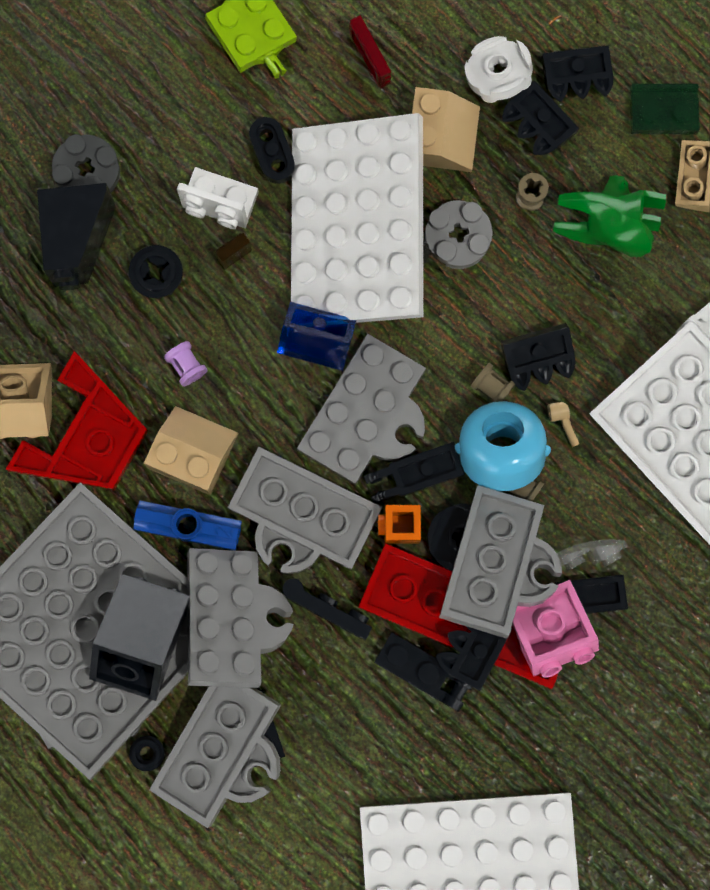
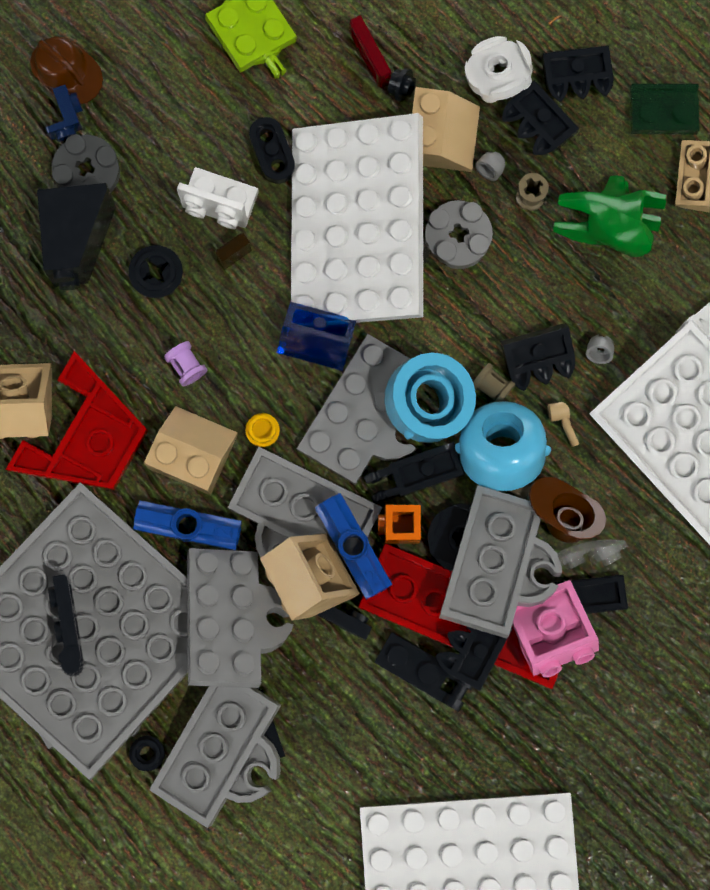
(63, 62): none -> reddish brown piece
(67, 628): none -> black hinge
(69, 107): none -> dark blue bracket
(138, 636): slope -> none
(262, 430): none -> yellow plate
(308, 575): none -> tan slope
(342, 525): none -> blue piece
(402, 84): none -> black plate
(452, 387): none -> medium azure piece
(491, 165): none -> light grey hinge
(566, 510): none -> reddish brown piece
(596, 355): none -> light grey hinge

